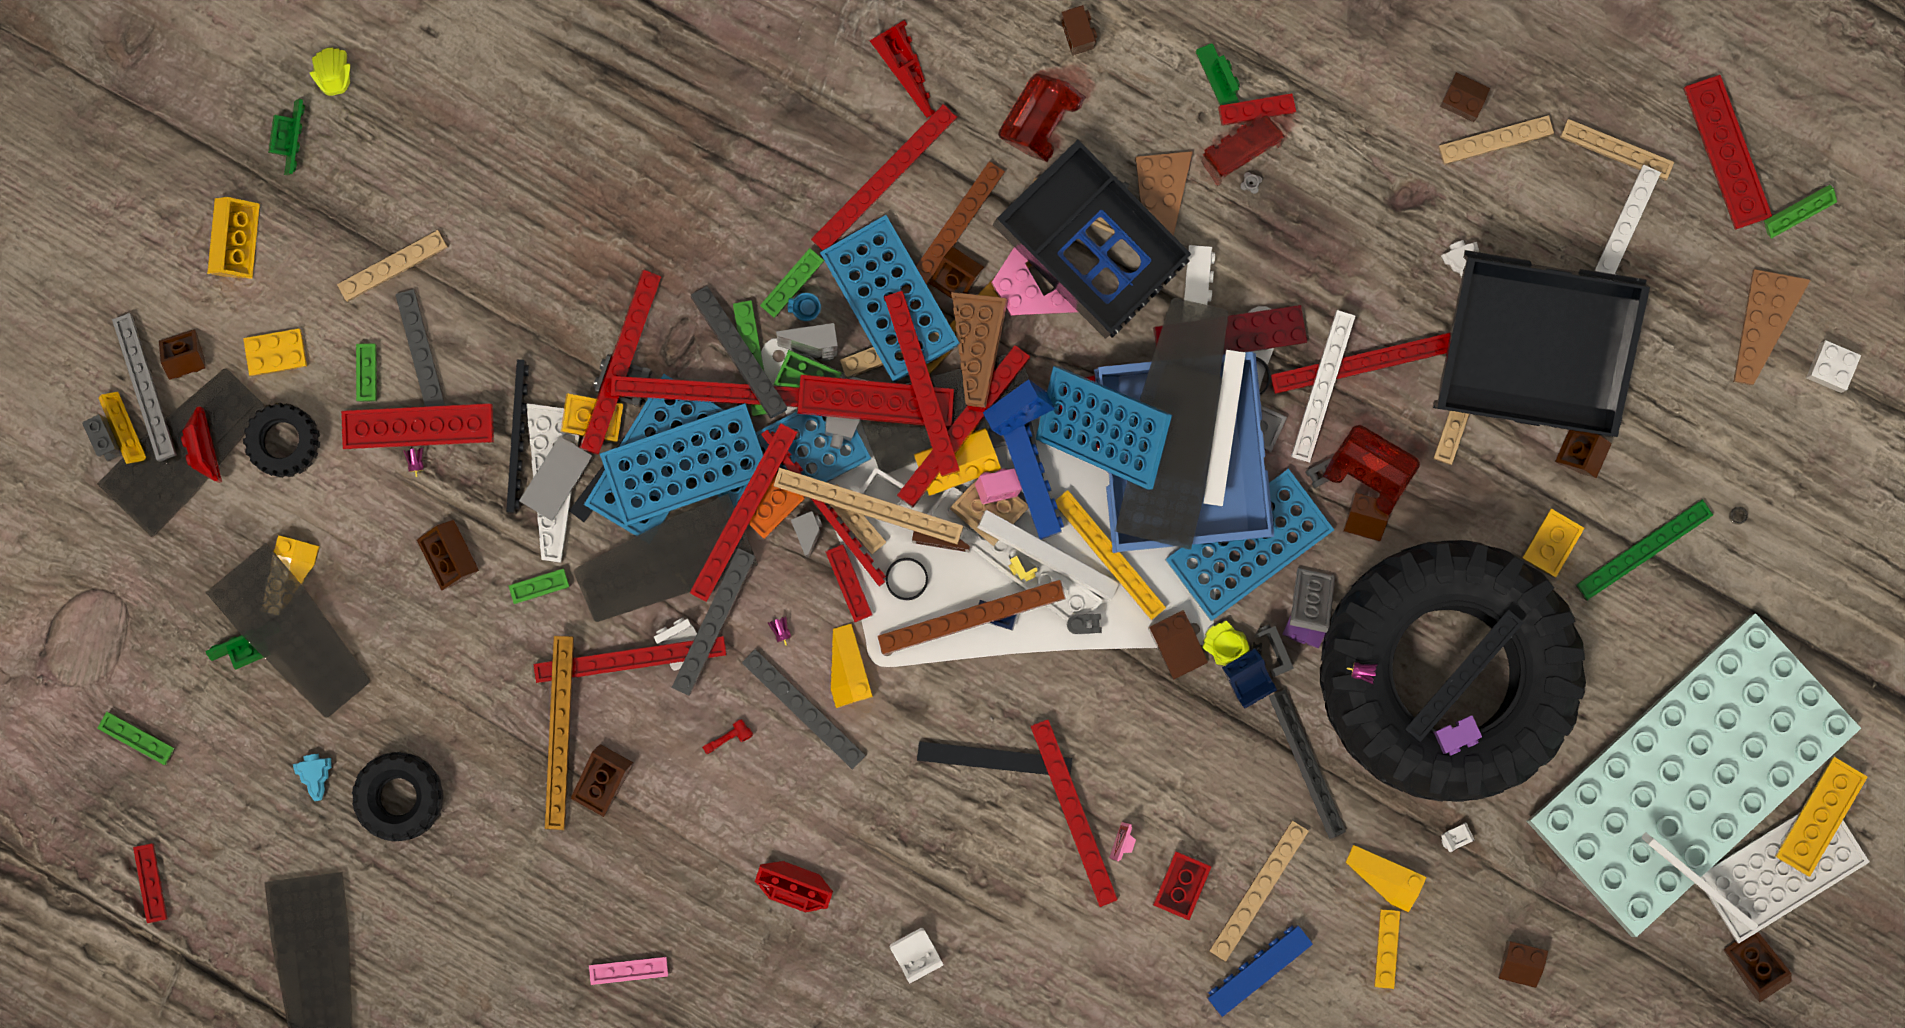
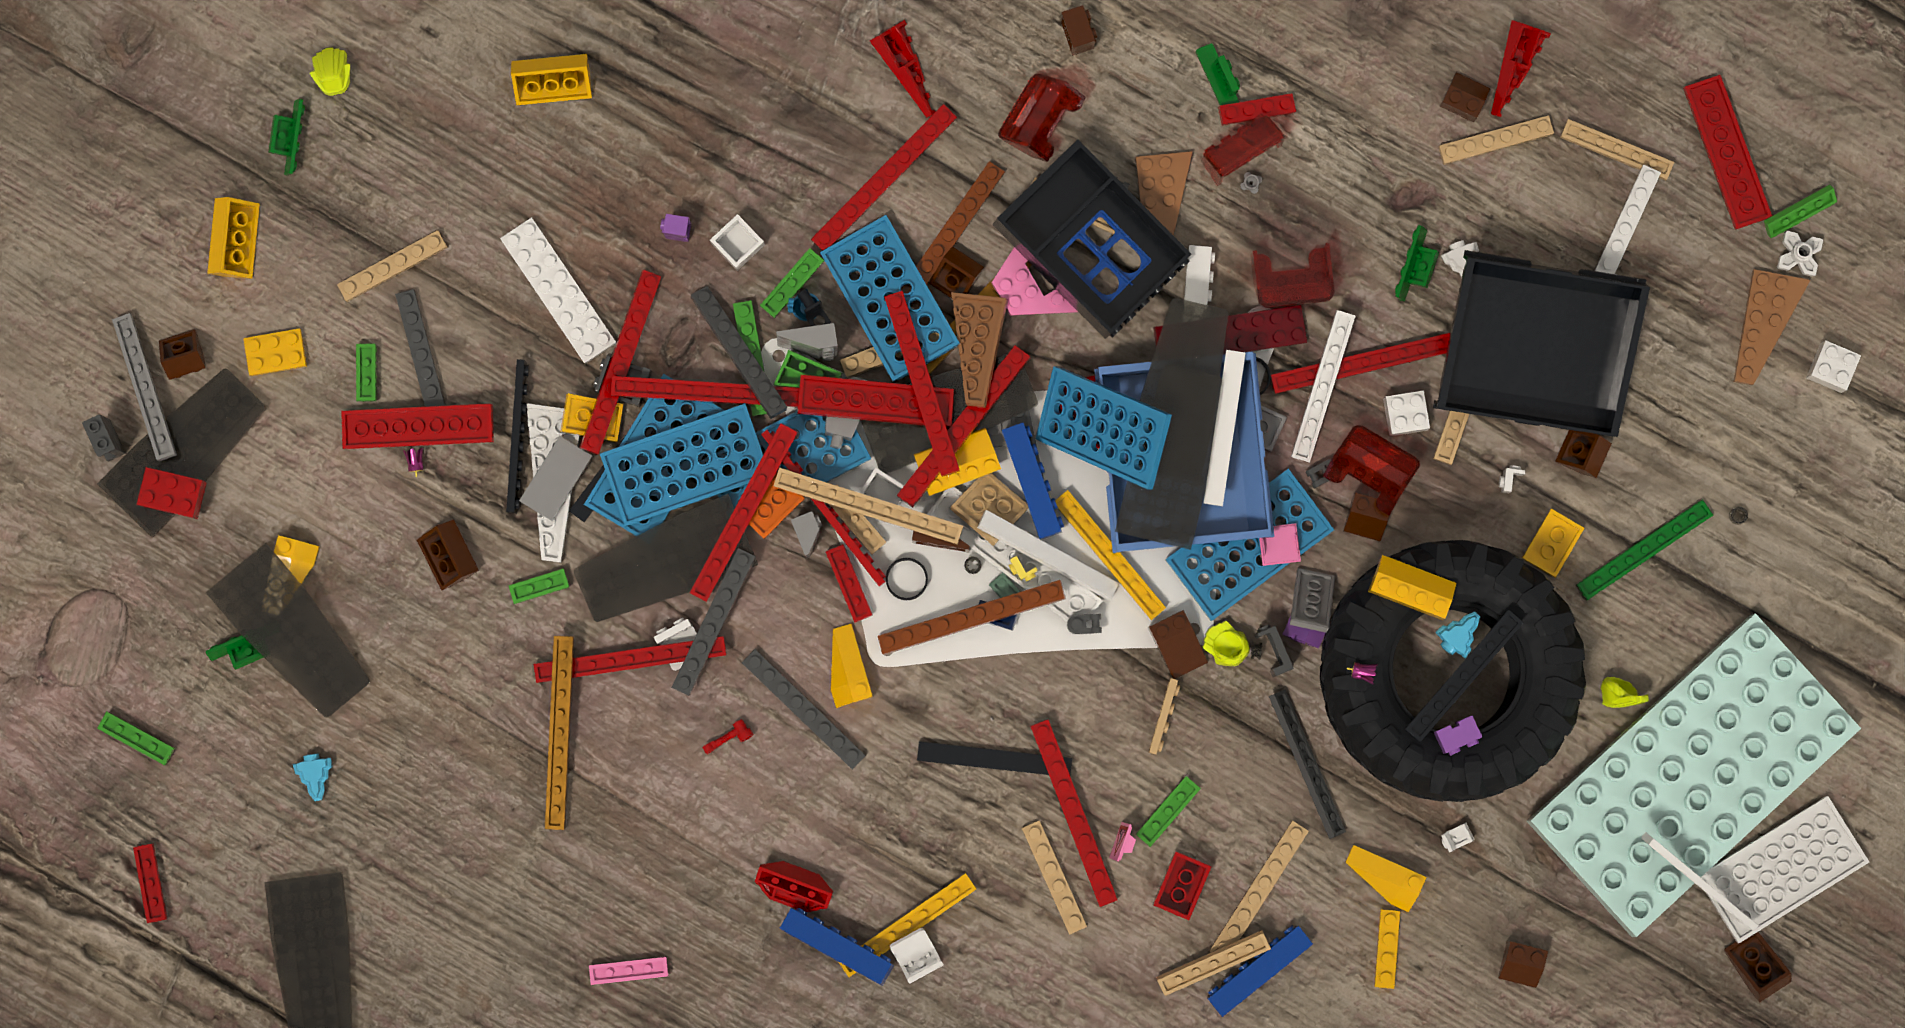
(122, 427): yellow plate -> none
(171, 493): none -> red brick
(199, 446): red wedge -> none
(261, 425): black tyre -> none
(368, 792): black tyre -> none
(551, 79): none -> yellow slope
(558, 290): none -> white plate
(601, 779): reddish brown slope -> none
(676, 227): none -> medium lavender brick
(737, 242): none -> white piece
(780, 629): flat silver piece -> none
(812, 309): none -> black bracket
(836, 946): none -> blue brick
(919, 917): none -> yellow plate
(972, 559): none -> clear smoke bush
(998, 486): bright pink brick -> none
(1003, 586): none -> sand green tile
(1018, 408): blue wedge -> none
(1054, 877): none -> tan plate
(1162, 725): none -> tan plate
(1168, 811): none -> bright green plate
(1213, 962): none -> tan plate
(1249, 678): dark blue panel -> none
(1282, 547): none -> bright pink piece
(1294, 286): none -> clear red windscreen
(1406, 413): none -> white piece
(1412, 587): none -> yellow slope
(1418, 266): none -> green bracket
(1459, 634): none -> medium azure rock
(1506, 480): none -> white bracket
(1520, 49): none -> red wedge
(1620, 693): none -> neon yellow hair
(1794, 245): none -> white plant
(1821, 816): yellow plate -> none

